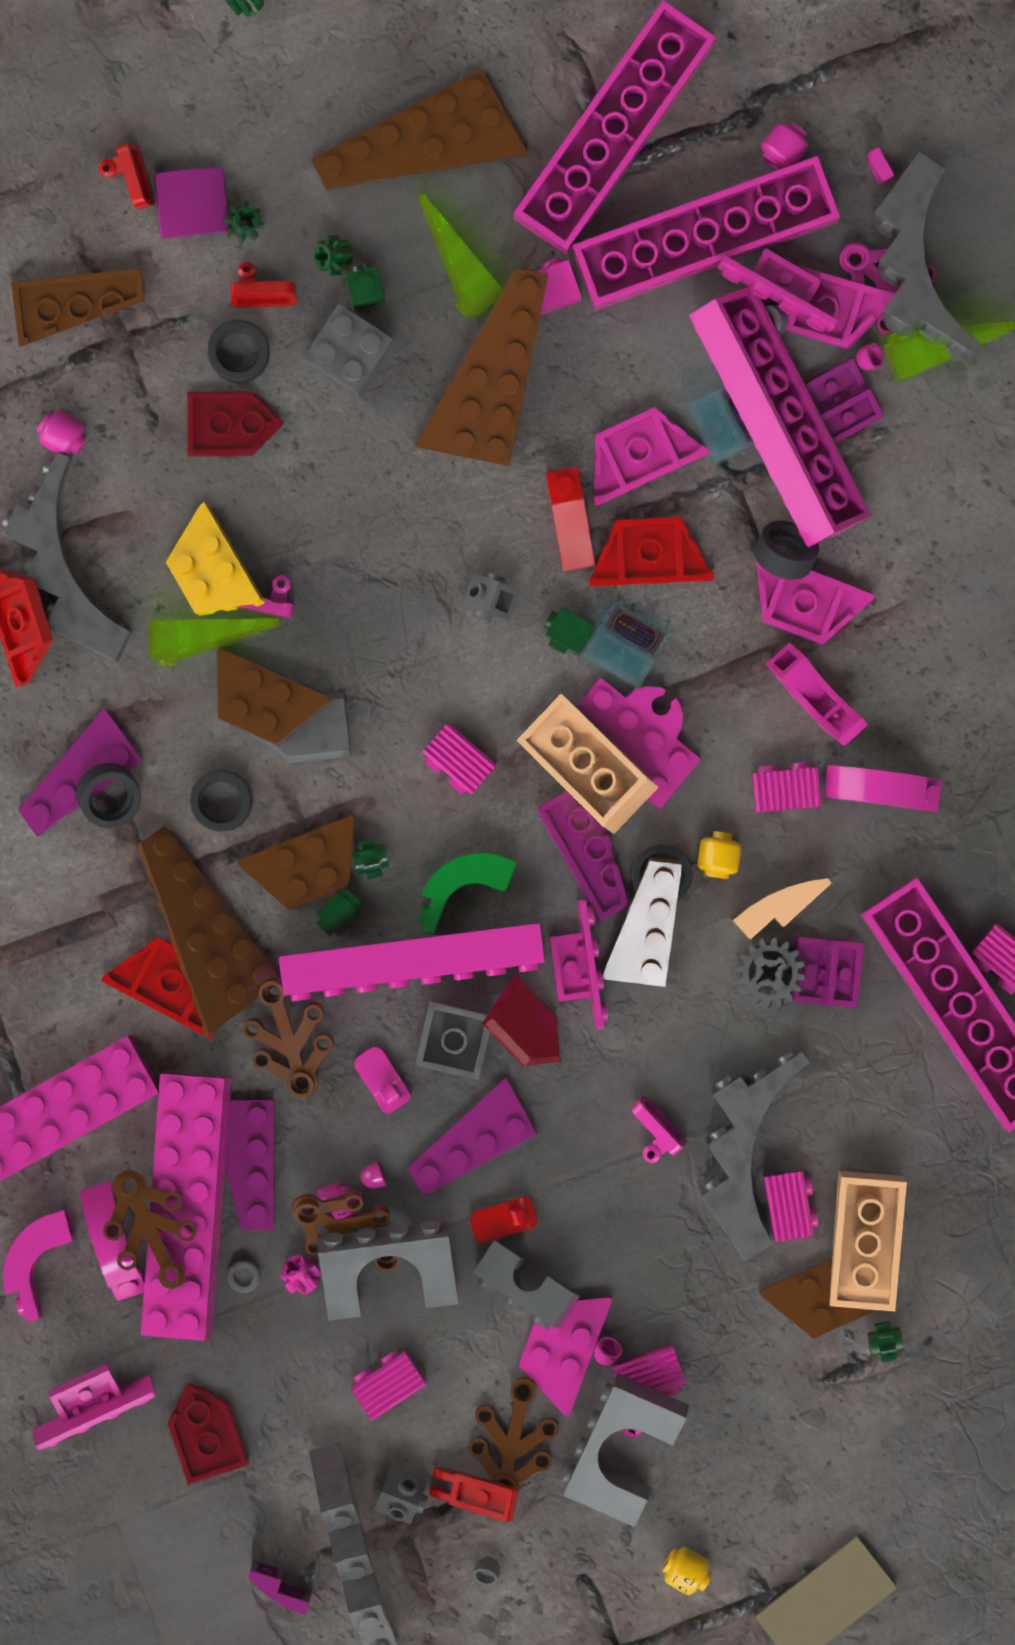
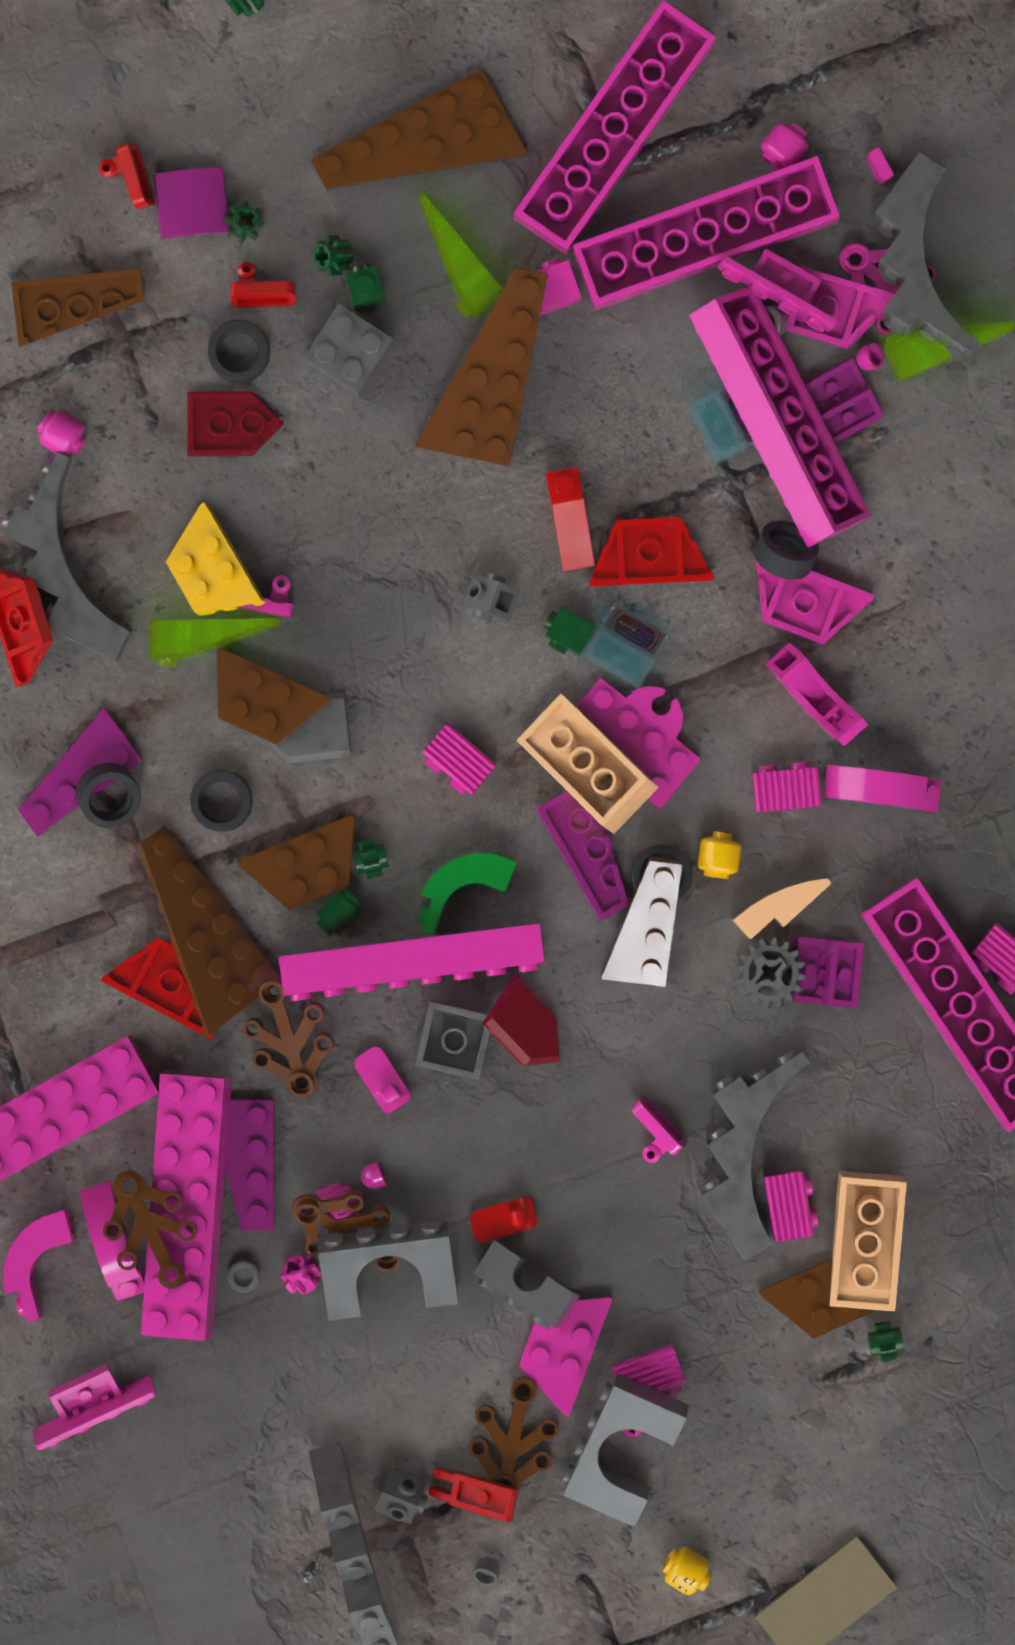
(205, 1435): dark red tile -> none
(269, 1579): magenta slope -> none
(388, 1383): dark pink brick -> none
(479, 1136): magenta wing -> none
(575, 966): dark pink bracket -> none
(607, 1351): dark pink hinge -> none
(640, 453): dark pink wing -> none

